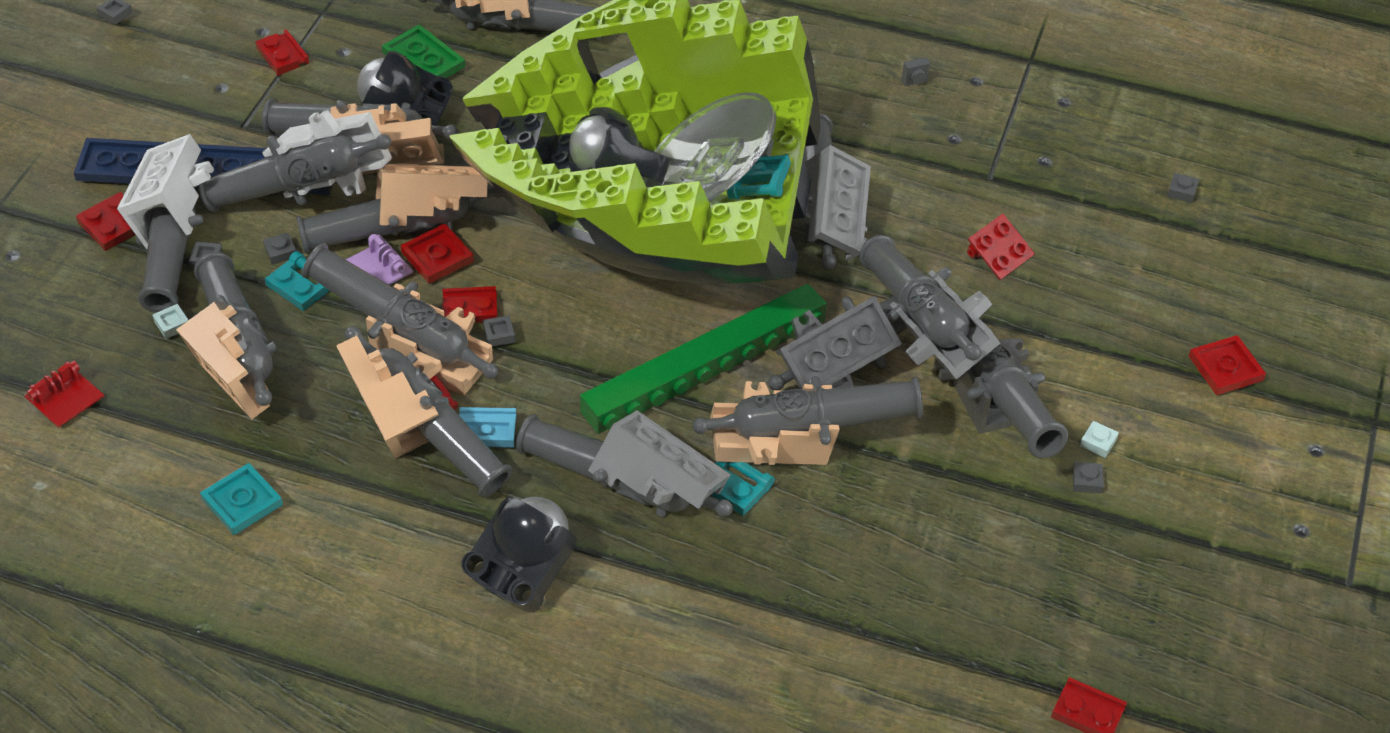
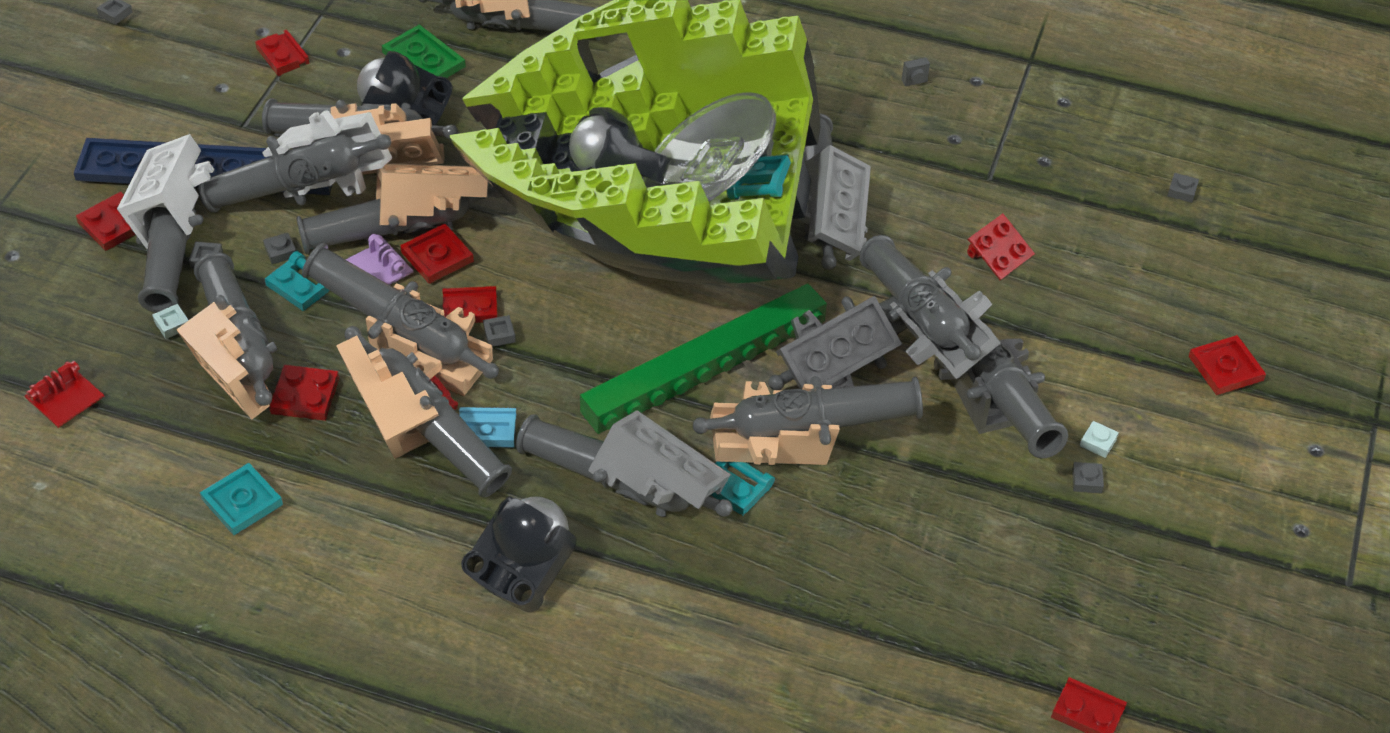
(304, 392): none -> red plate

